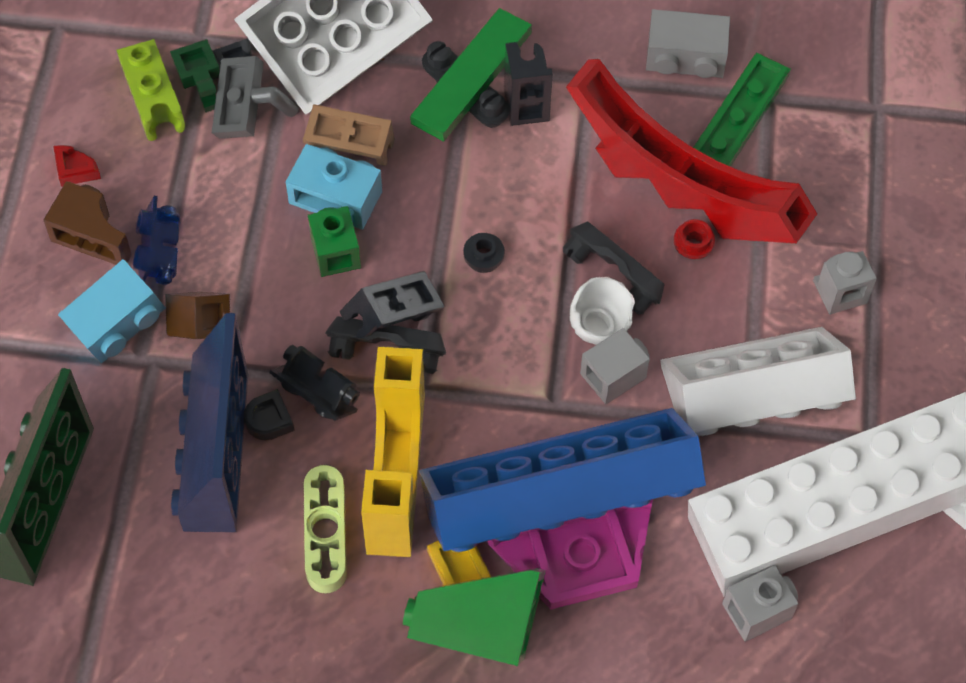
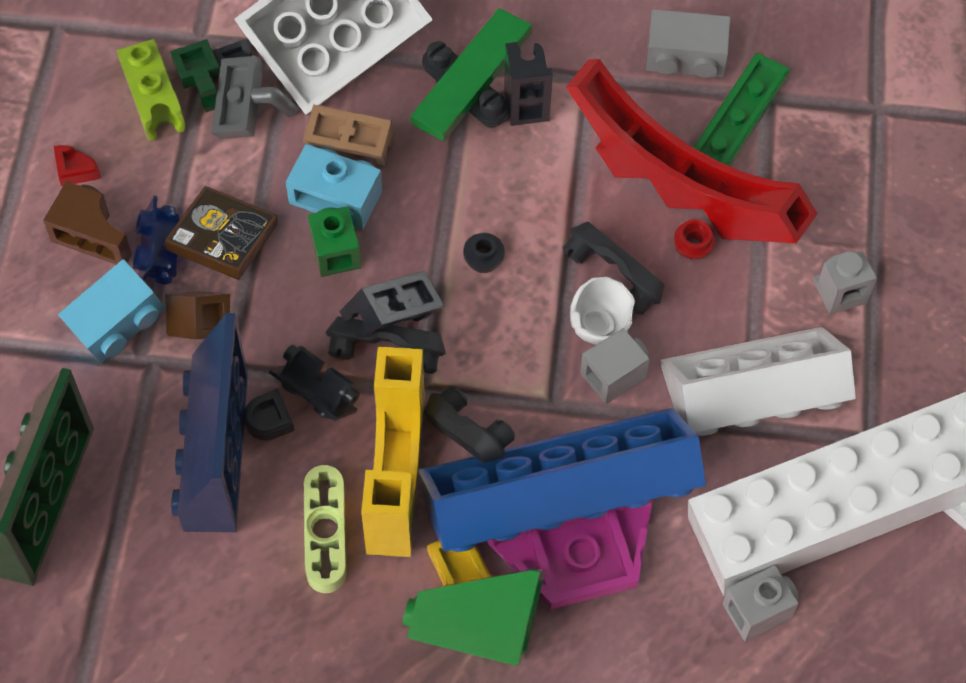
(221, 232): none -> tile
(481, 442): none -> black piece

